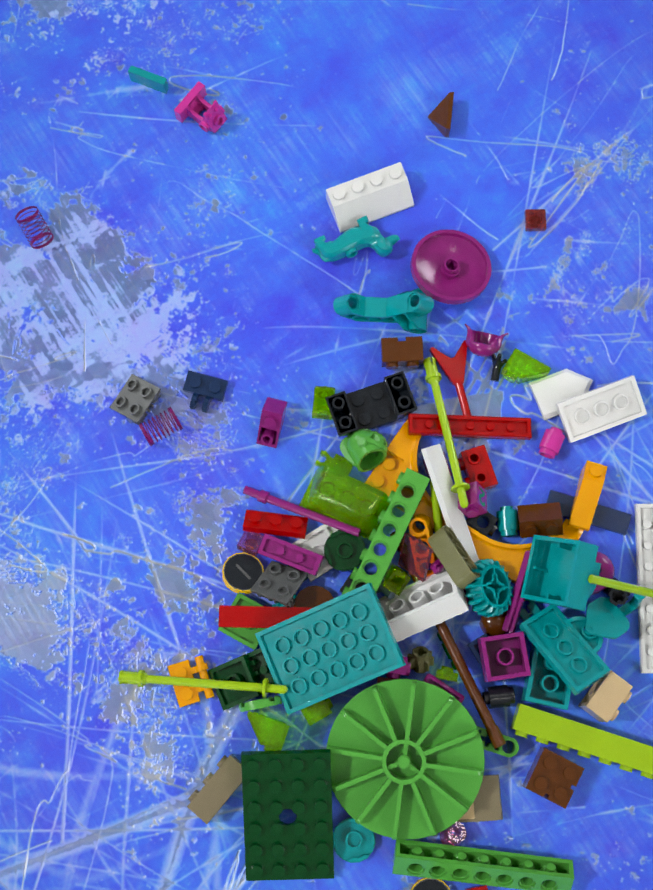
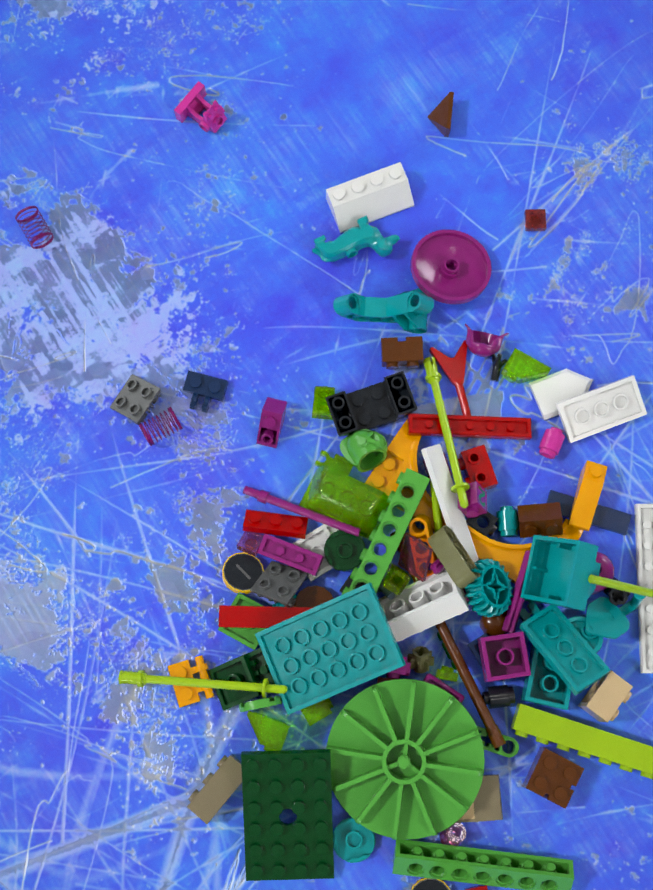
(148, 79): teal tile -> none

